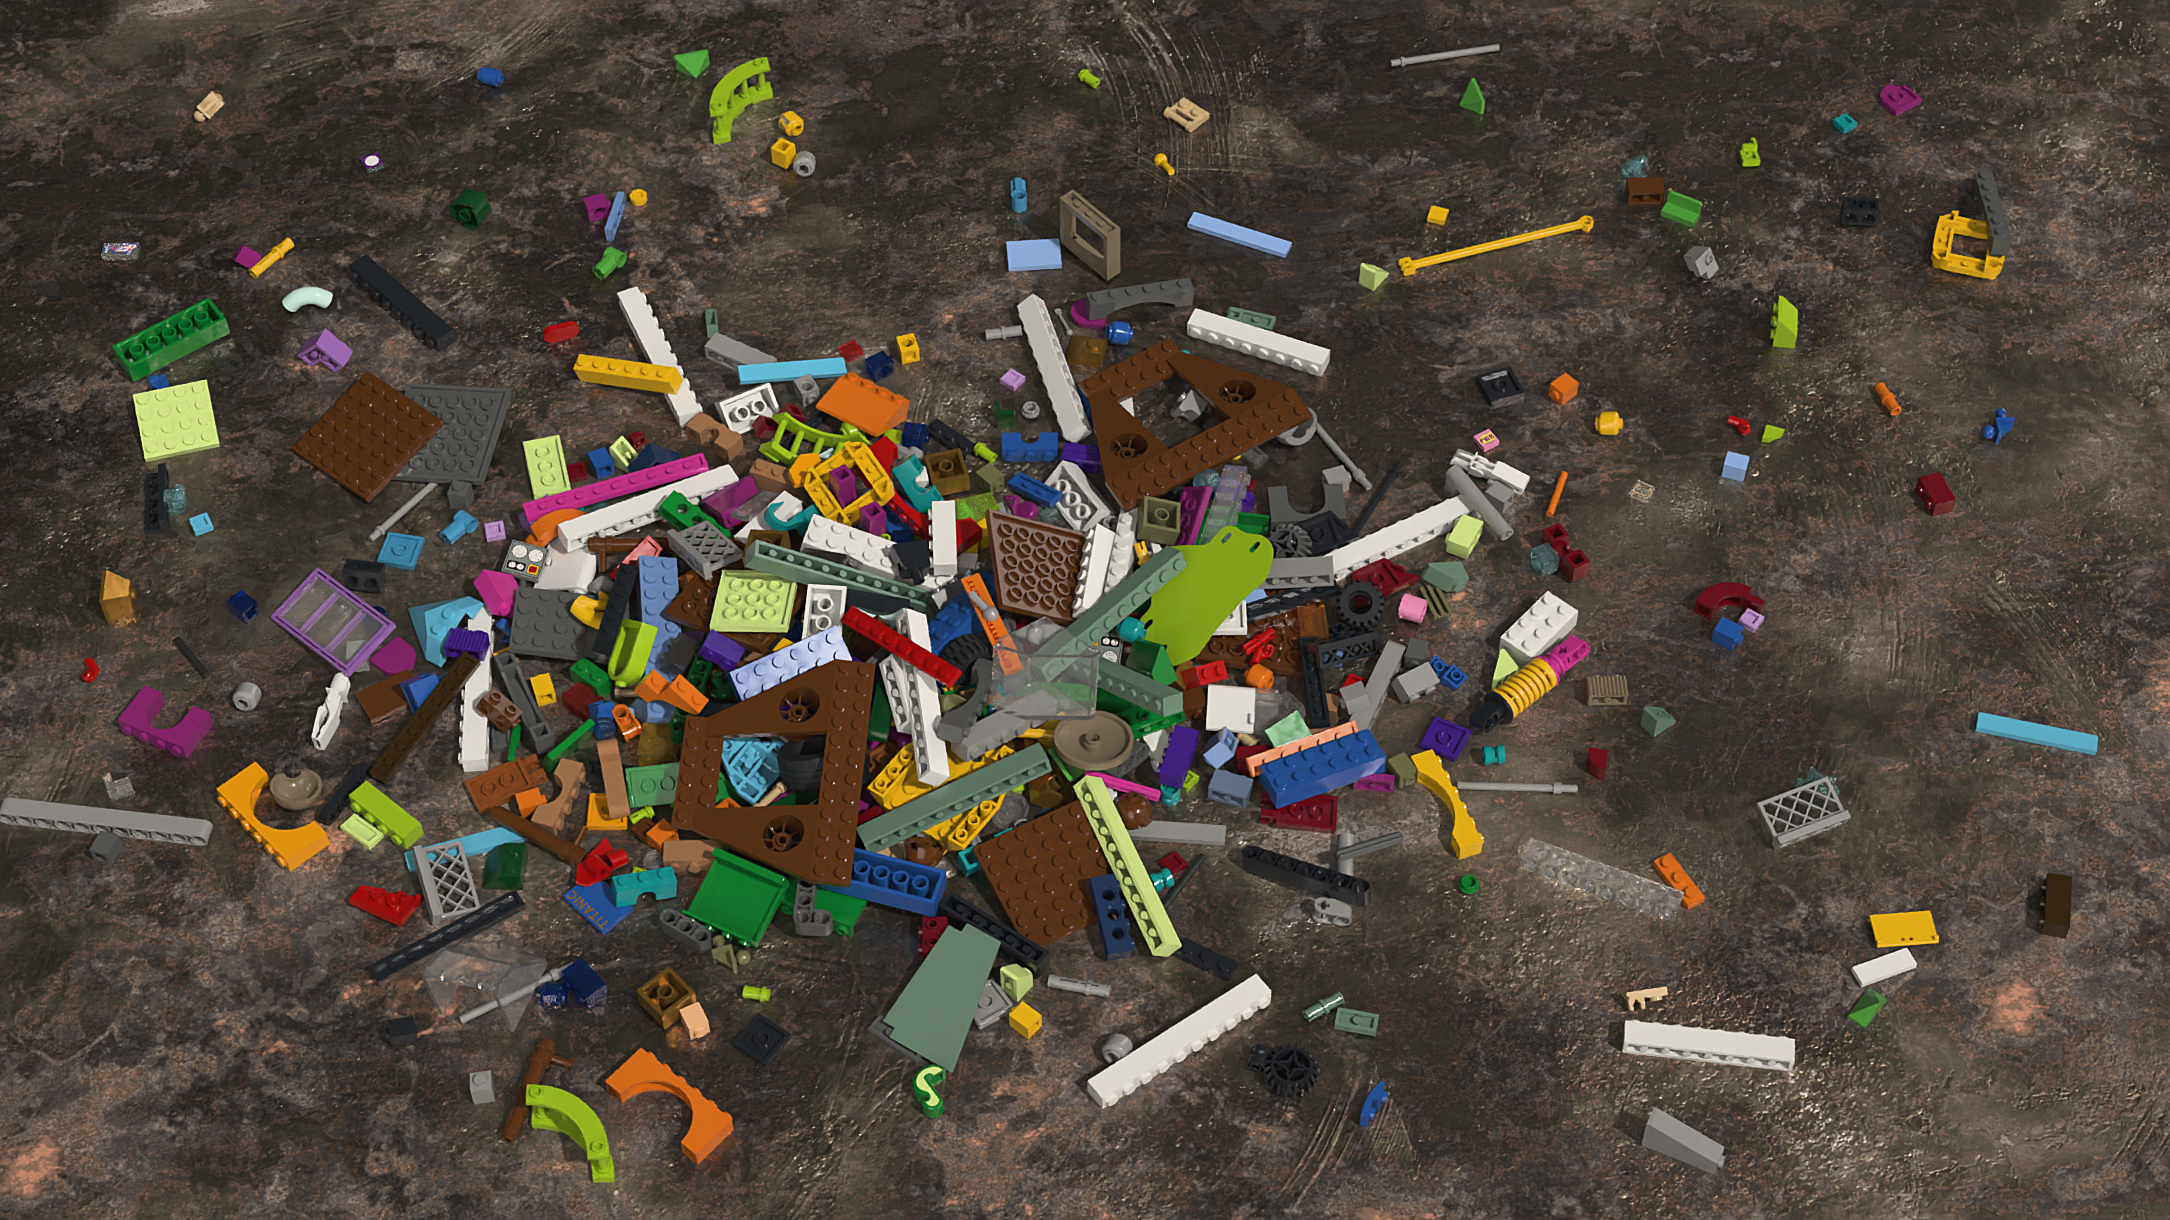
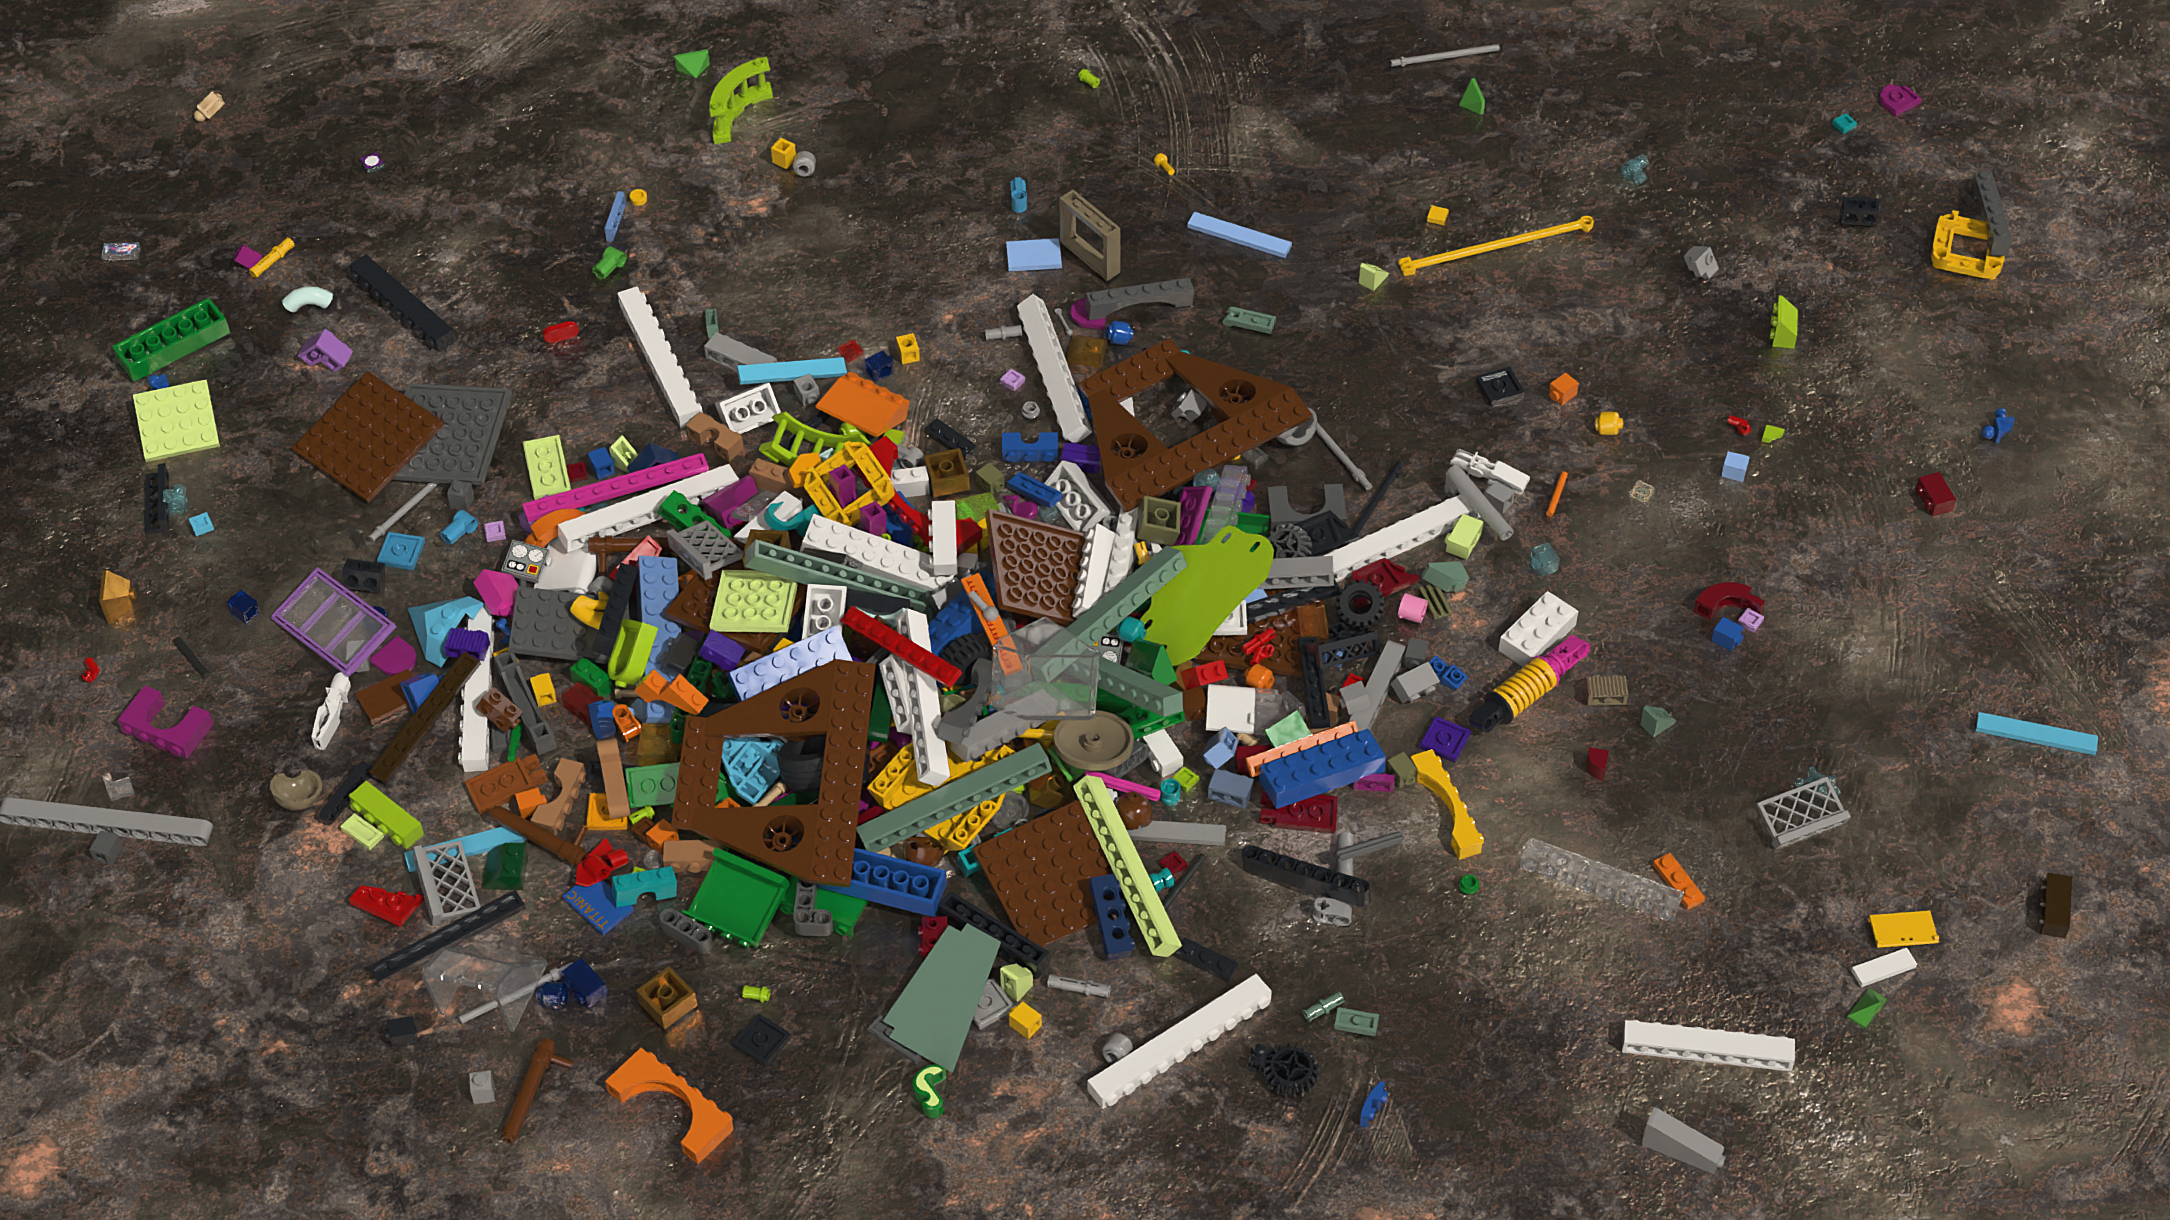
(247, 696): light grey head -> none
(289, 846): light orange arch -> none
(470, 208): dark green brick -> none
(490, 76): blue brick -> none
(569, 745): green tile -> none
(569, 1114): lime fence -> none
(597, 207): magenta brick -> none
(628, 374): yellow brick -> none
(637, 440): dark red tile -> none
(694, 1021): light nougat brick -> none
(726, 956): olive piece -> none
(766, 427): dark red brick -> none
(791, 123): yellow head -> none
(906, 473): teal arch -> none
(911, 560): black torso -> none
(915, 435): clear blue brick -> none
(981, 450): lime pin -> none
(1005, 418): dark green panel -> none
(1178, 756): dark purple brick -> none
(1191, 112): tan plate -> none
(1258, 342): white brick -> none
(1336, 475): light grey brick -> none
(1486, 440): tile -> none
(1493, 754): teal wheel -> none
(1504, 669): yellowish green slope -> none
(1556, 787): light grey bar -> none
(1572, 563): dark red arch -> none
(1644, 190): reddish brown brick -> none
(1652, 993): tan plate -> none
(1681, 209): bright green panel -> none
(1749, 154): lime slope -> none
(1887, 399): orange pin -> none

